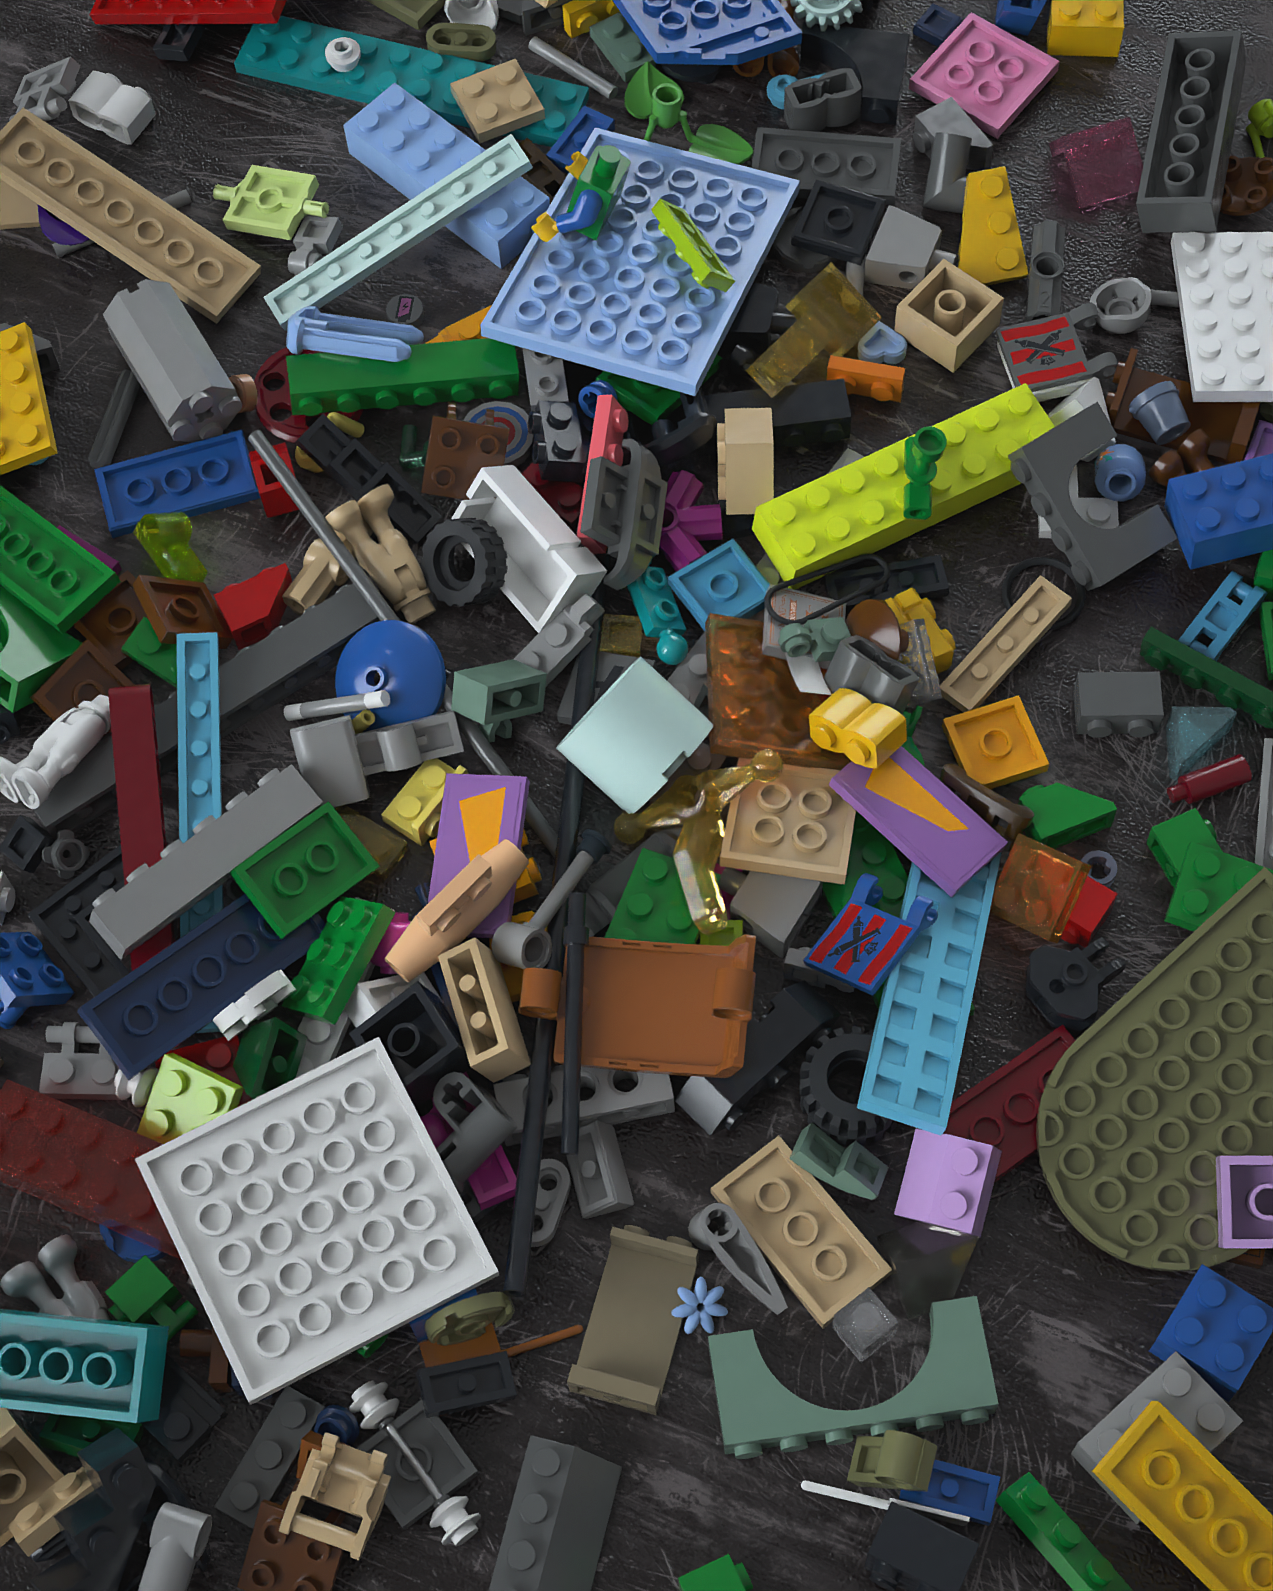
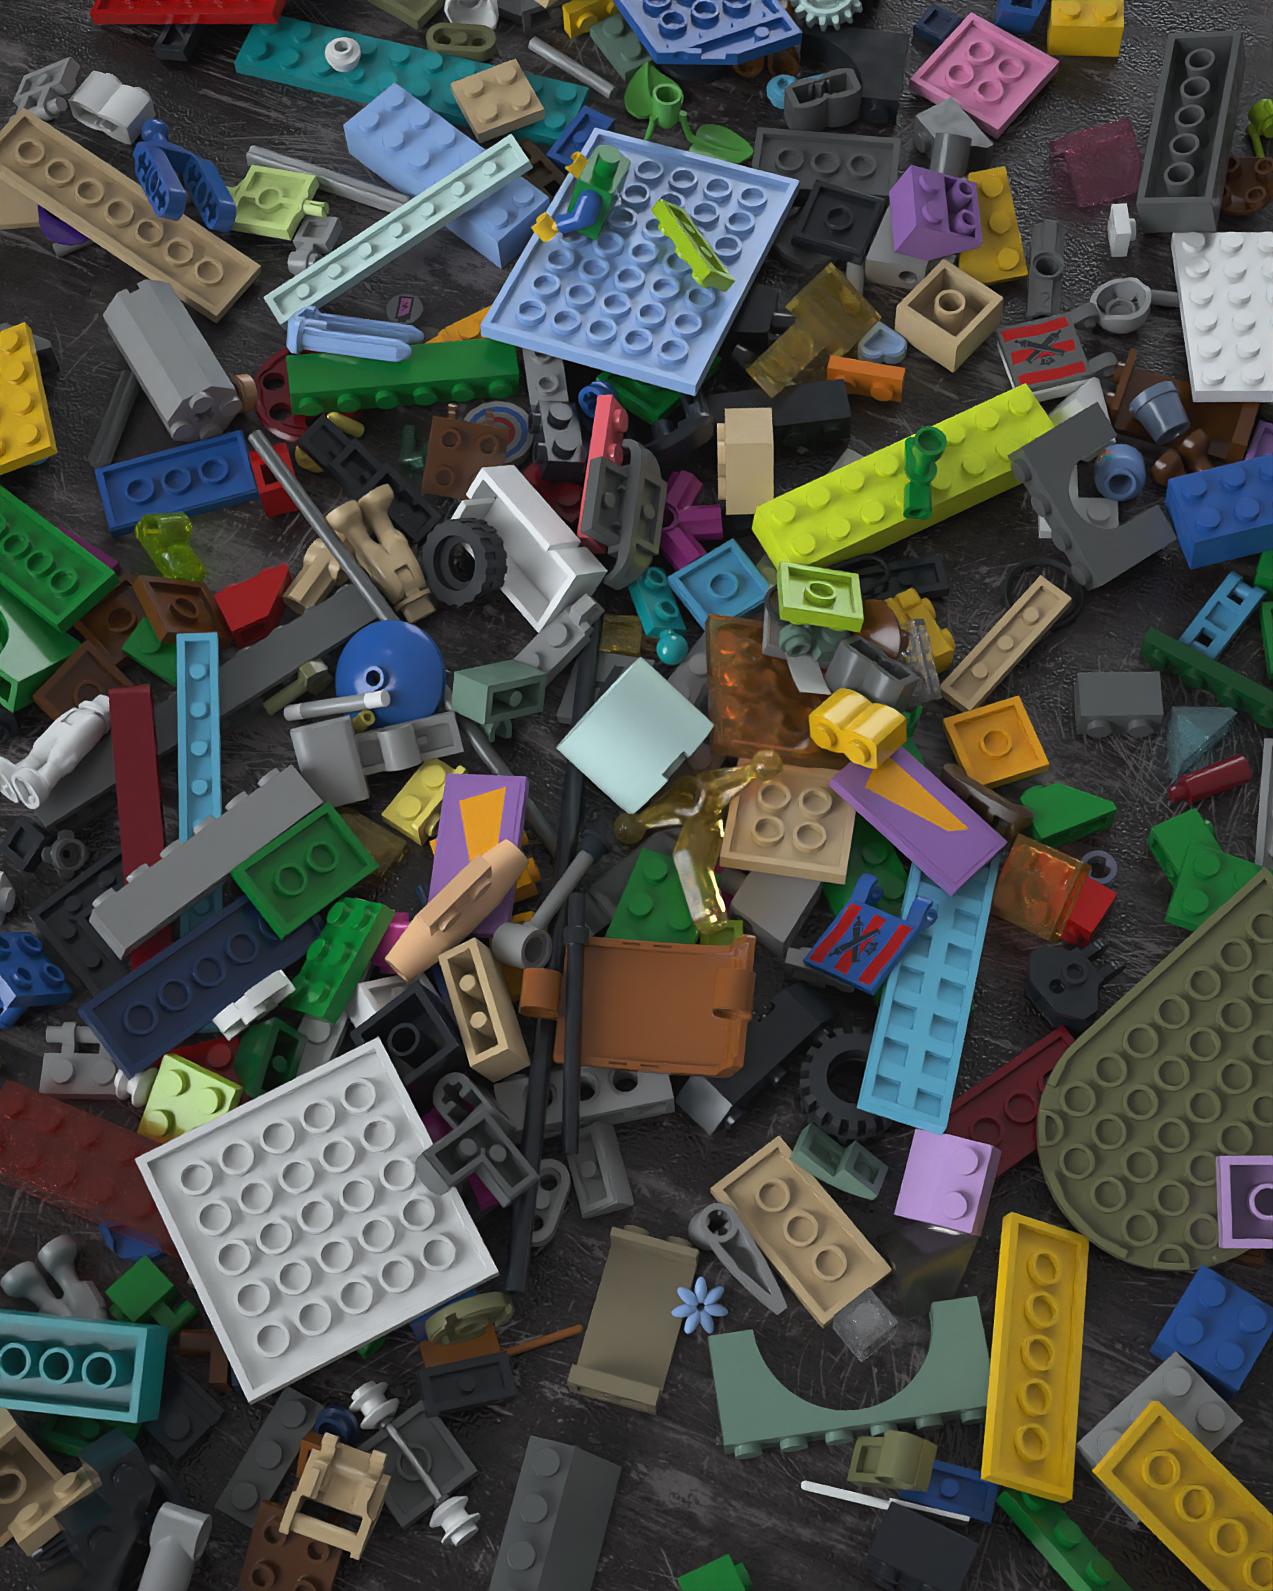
(156, 171): none -> blue piece
(312, 677): none -> olive bar
(330, 180): none -> light grey axle
(478, 1148): none -> dark grey brick
(819, 597): none -> lime plate
(934, 214): none -> medium lavender slope
(1036, 1359): none -> yellow plate
(1120, 230): none -> white plate

